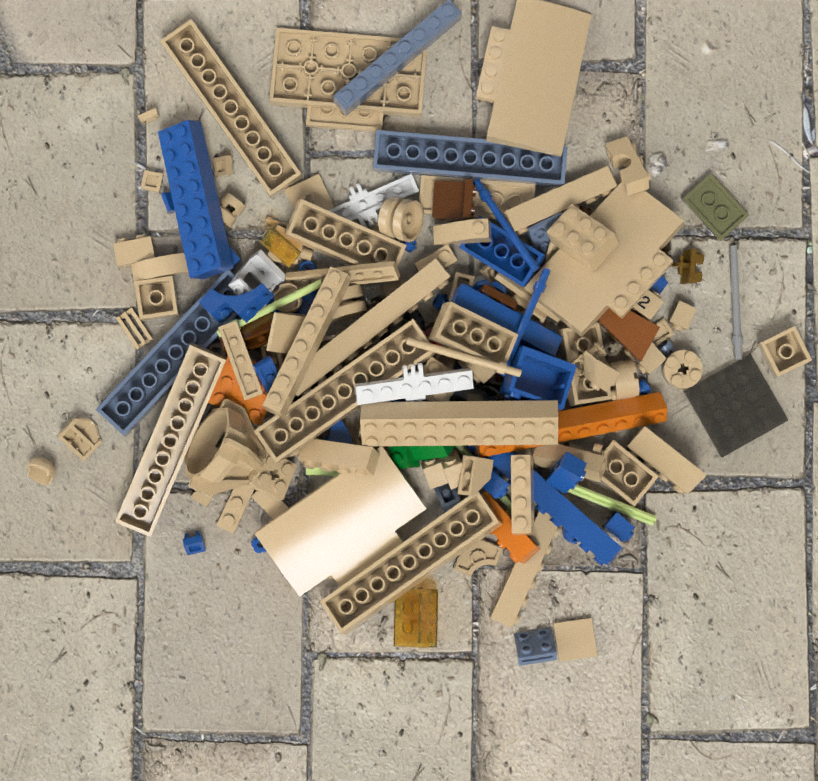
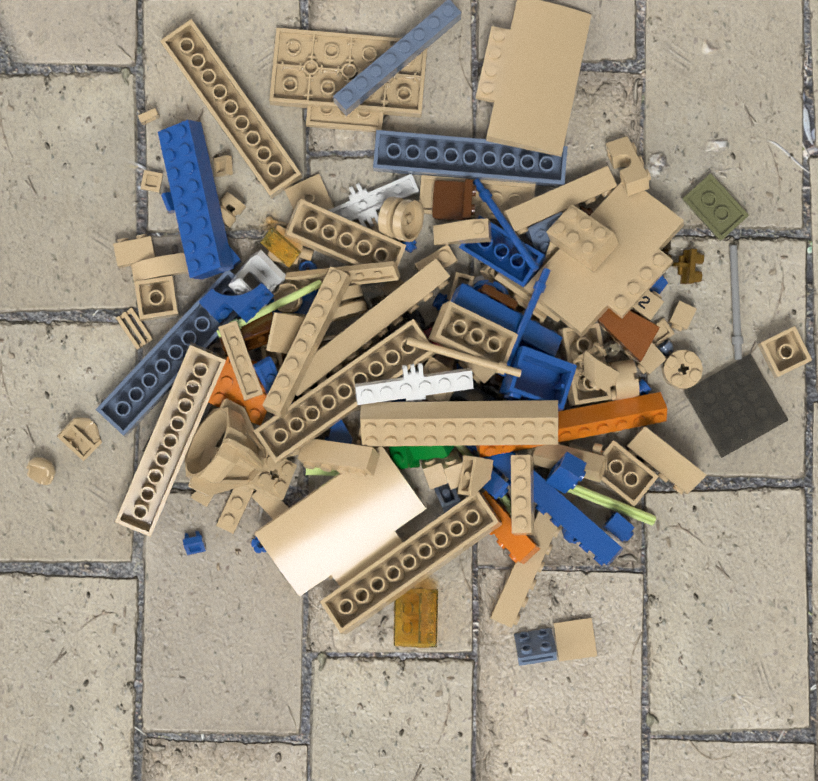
(478, 555): tan tile -> none

